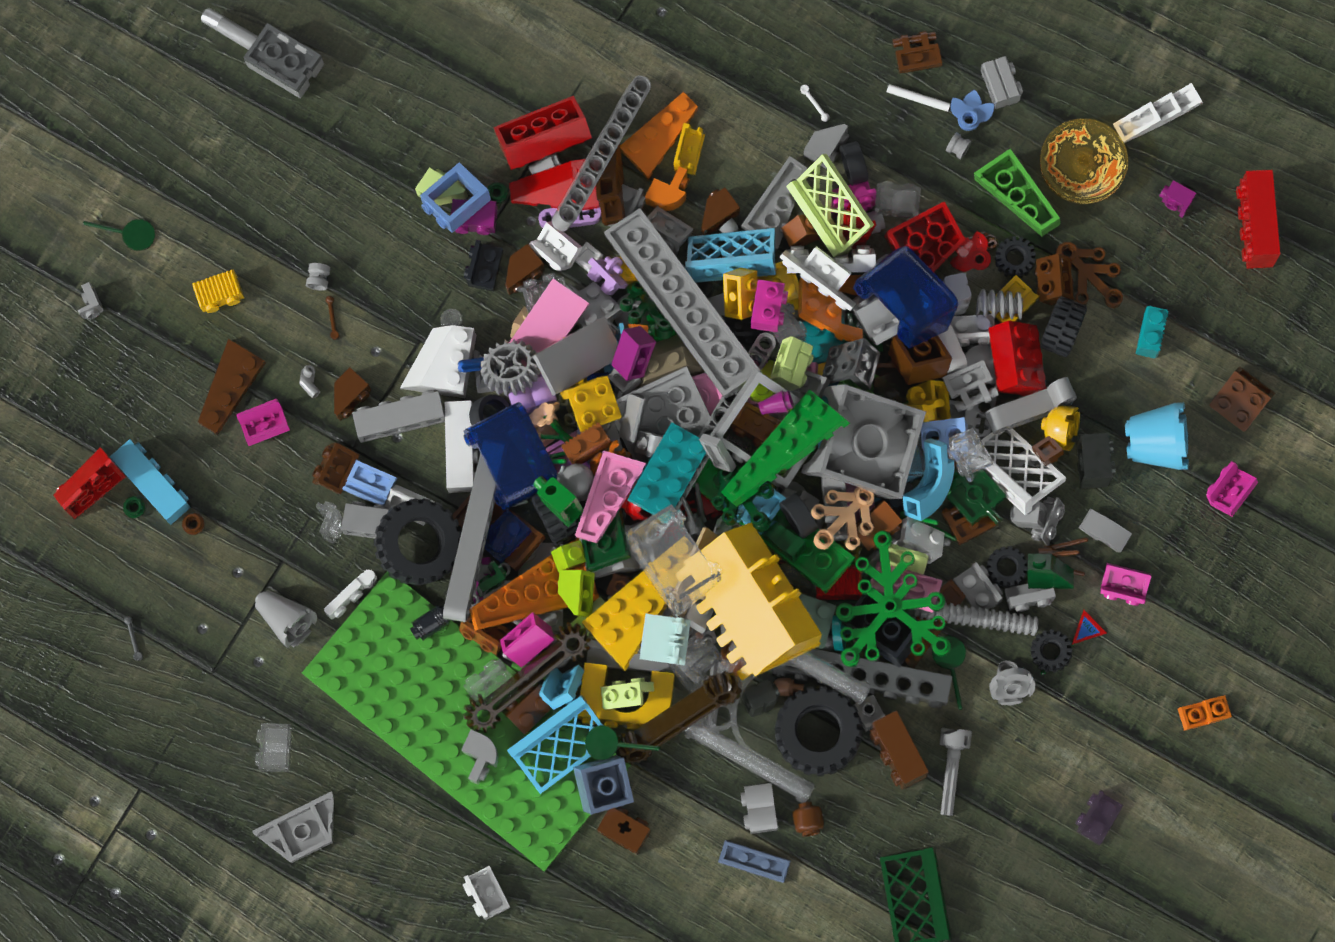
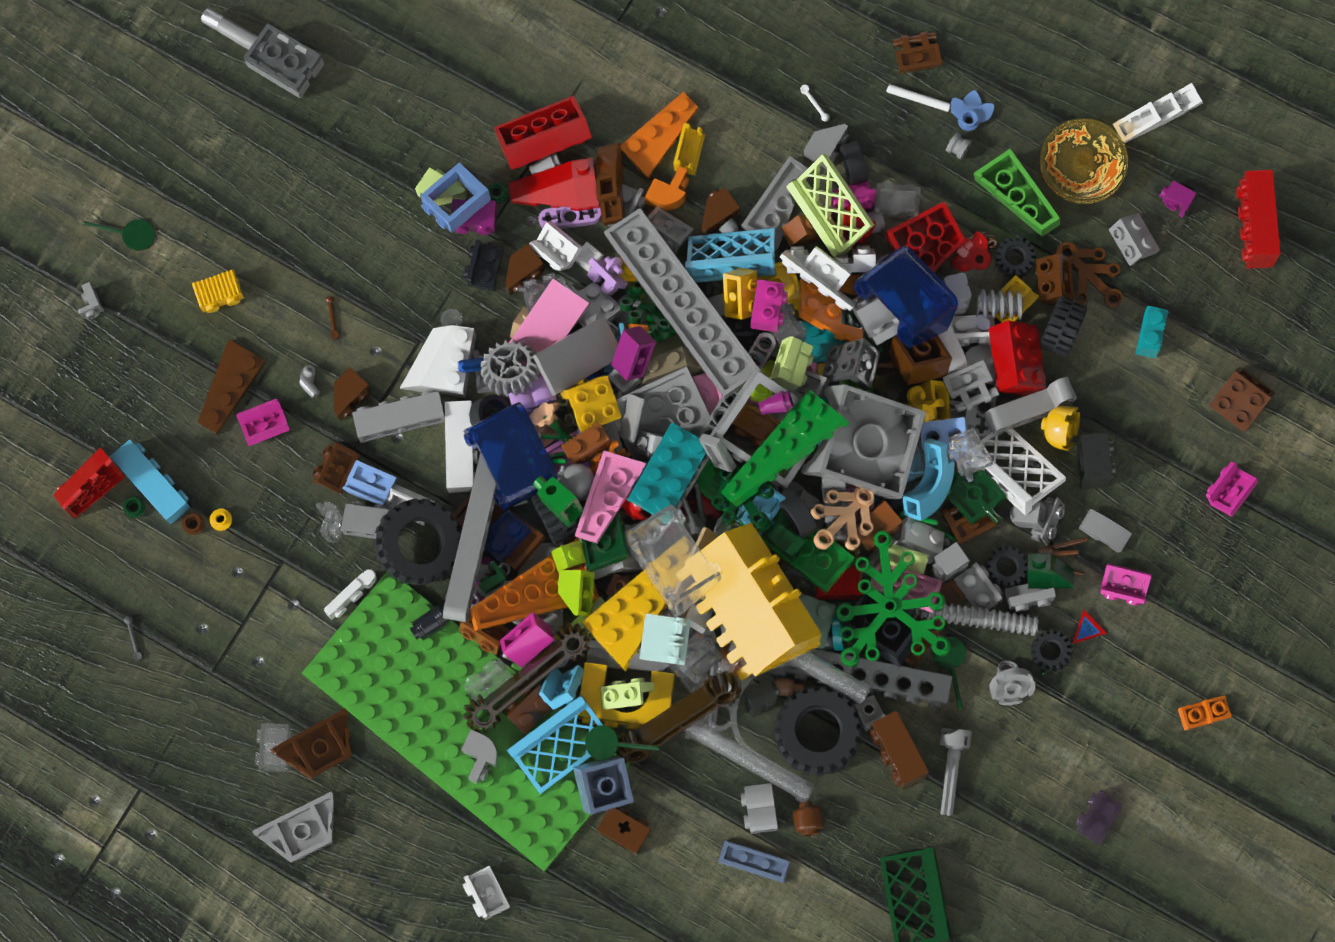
(223, 525): none -> yellow plate
(285, 617): light grey cone -> none
(318, 276): light grey wheel -> none
(318, 746): none -> reddish brown wing
(598, 160): light grey beam -> none
(949, 563): none -> light grey brick
(1001, 82): light grey brick -> none
(1048, 450): reddish brown tile -> none
(1133, 238): none -> light grey bracket
(1159, 437): medium azure cone -> none

